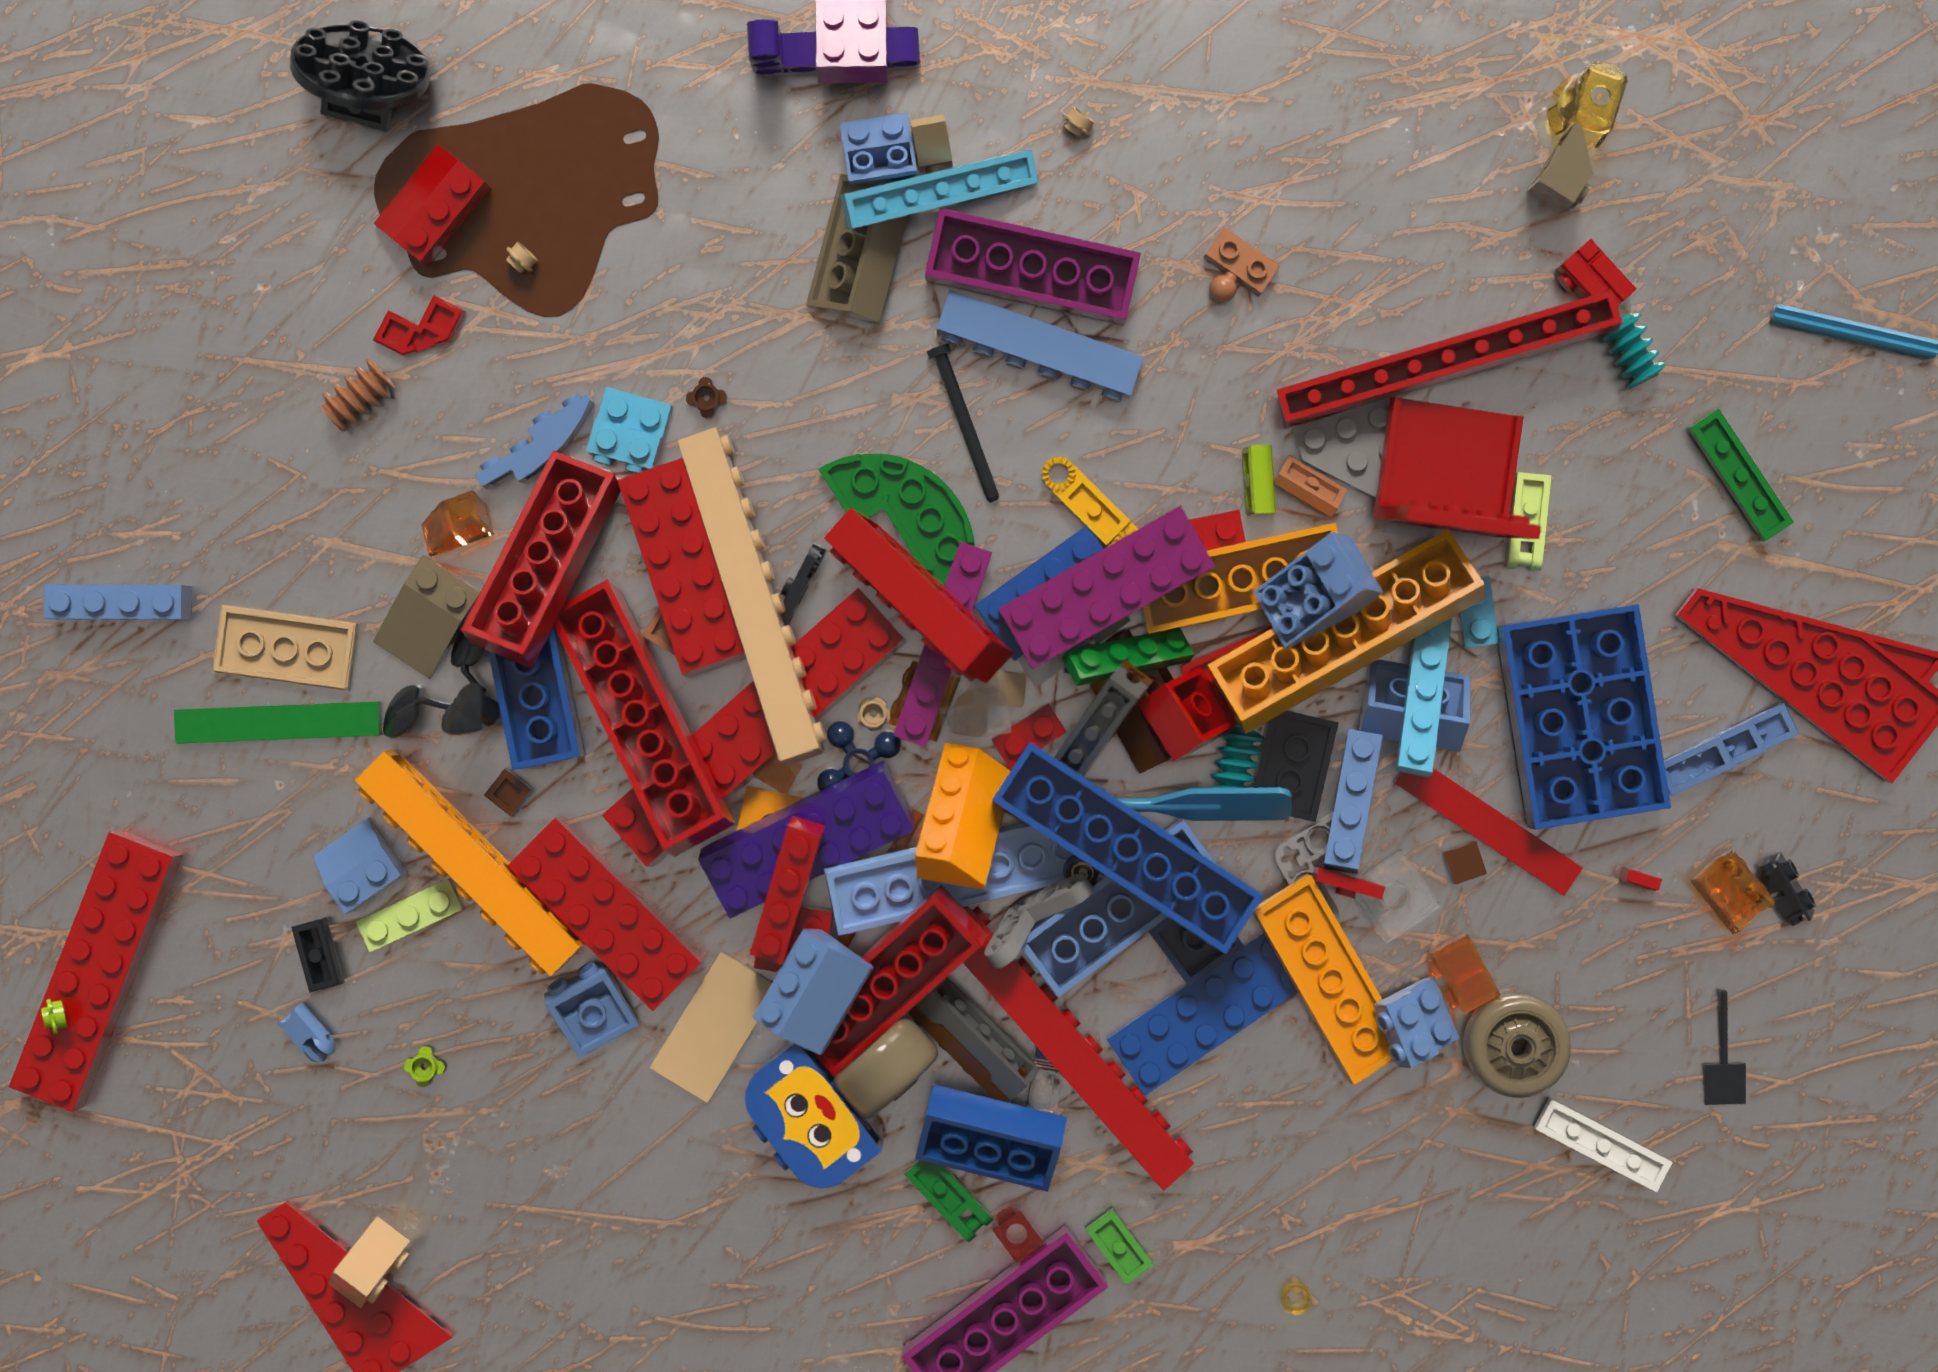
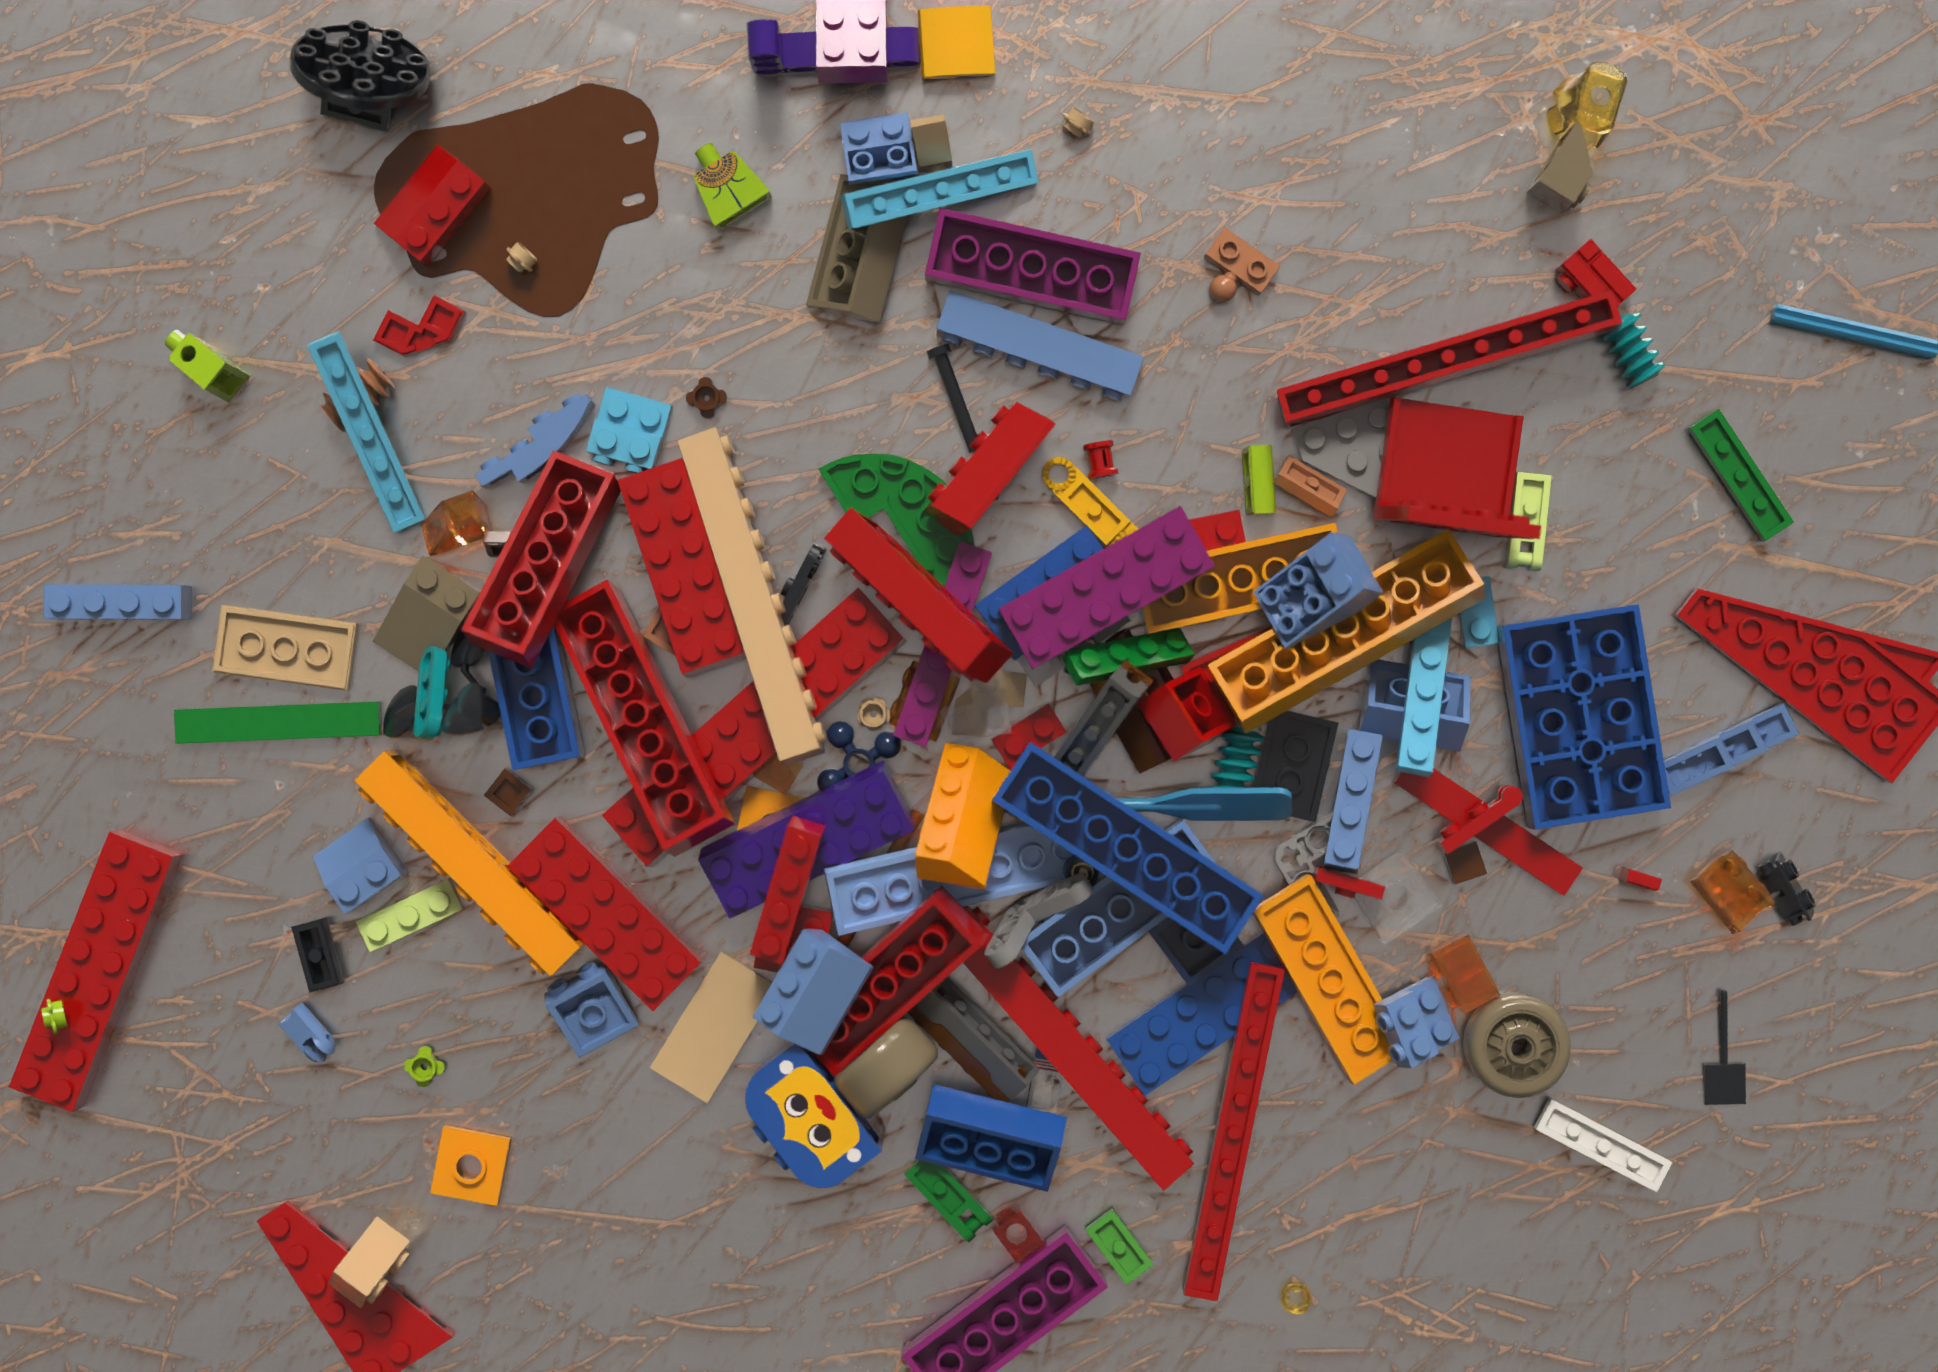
(205, 365): none -> lime torso
(366, 431): none -> medium azure plate
(430, 693): none -> teal plate
(488, 1148): none -> light orange piece
(494, 542): none -> tile
(727, 186): none -> lime torso
(956, 42): none -> yellow slope
(988, 467): none -> red slope
(1100, 459): none -> red bush
(1233, 1131): none -> red plate
(1480, 817): none -> red plate

